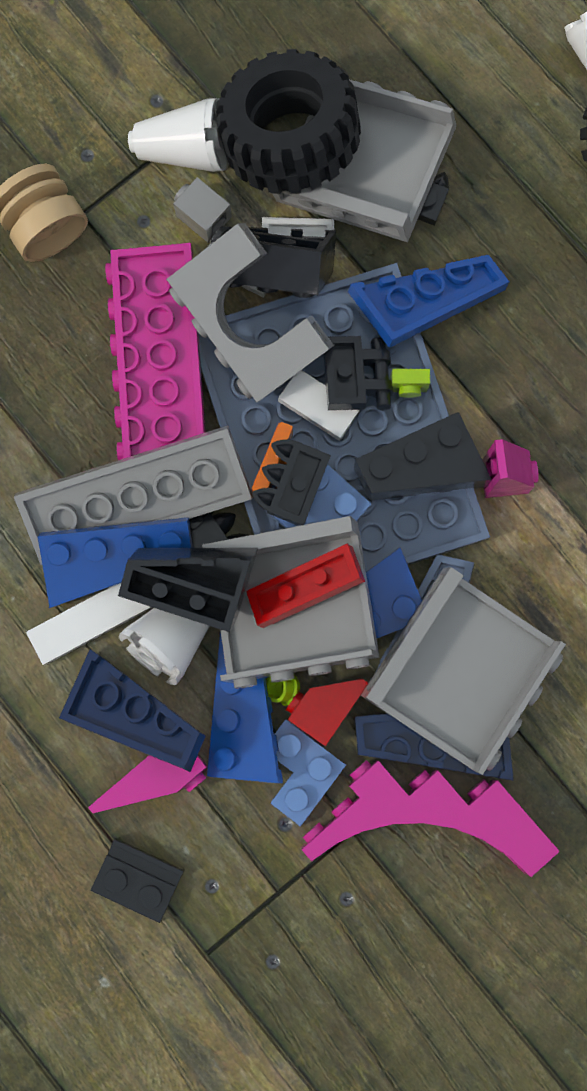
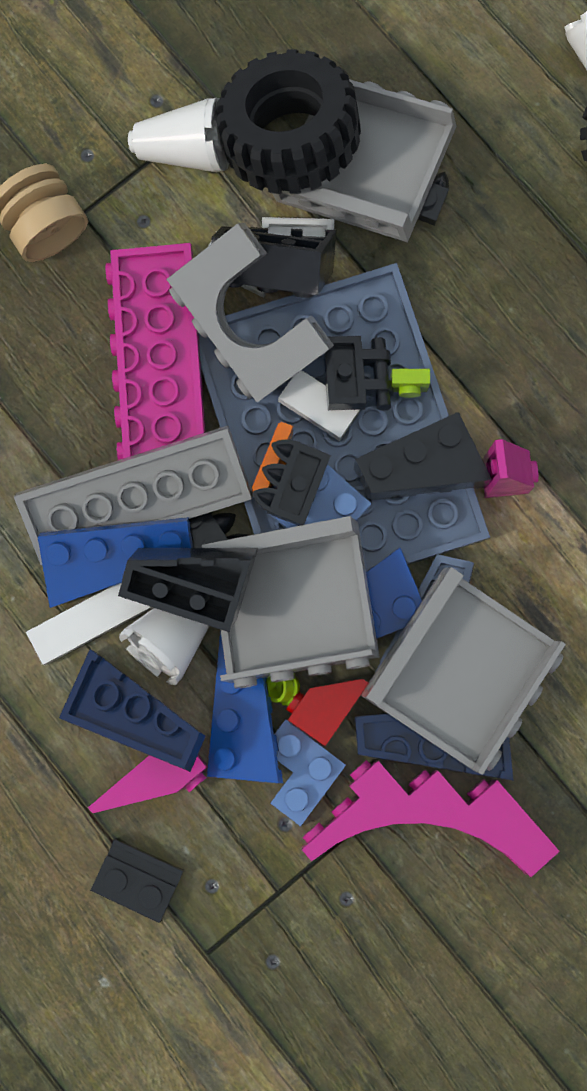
(201, 209): light grey brick -> none
(305, 585): red plate -> none
(421, 300): blue wing -> none

